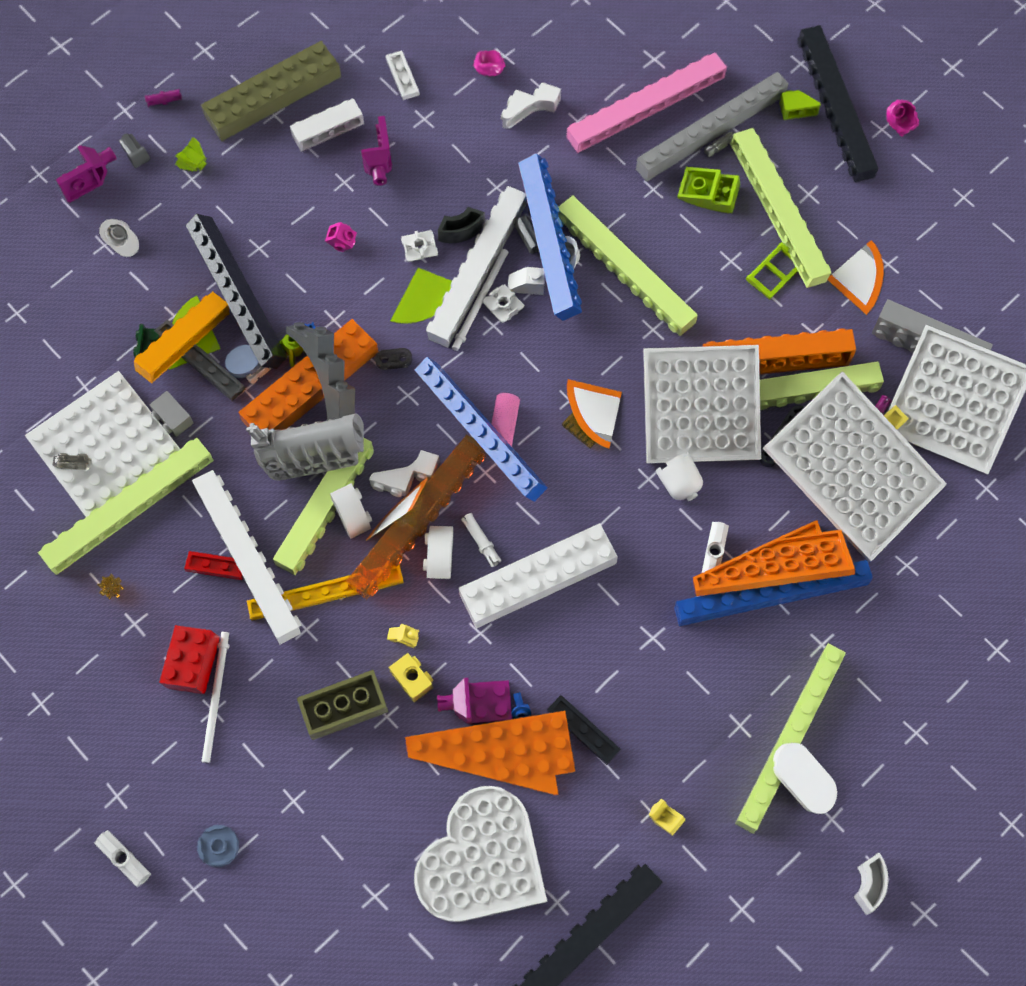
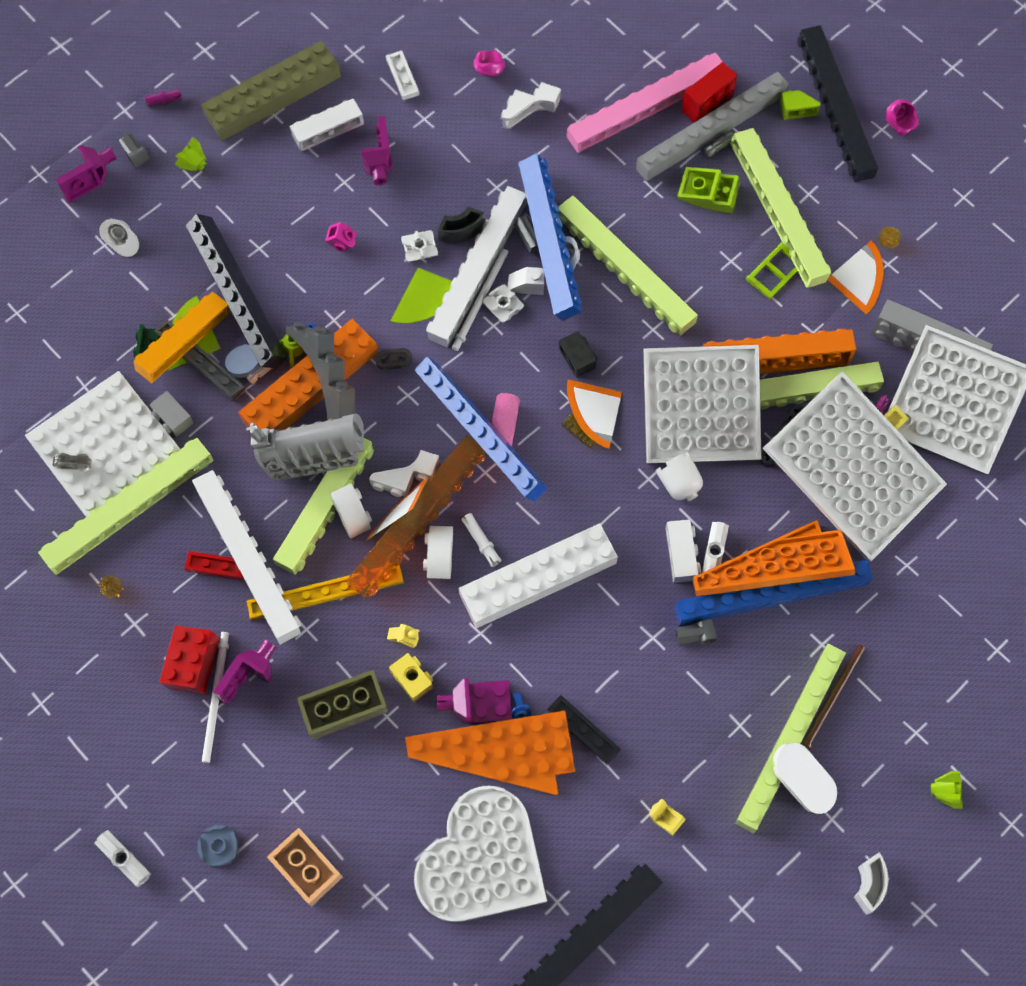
(237, 673): none -> magenta plate
(304, 867): none -> light nougat brick
(577, 354): none -> pearl dark grey brick
(682, 550): none -> white brick
(701, 632): none -> dark grey piece
(709, 92): none -> red brick
(807, 743): none -> reddish brown bar
(889, 237): none -> clear yellow gear
(948, 789): none -> lime brick

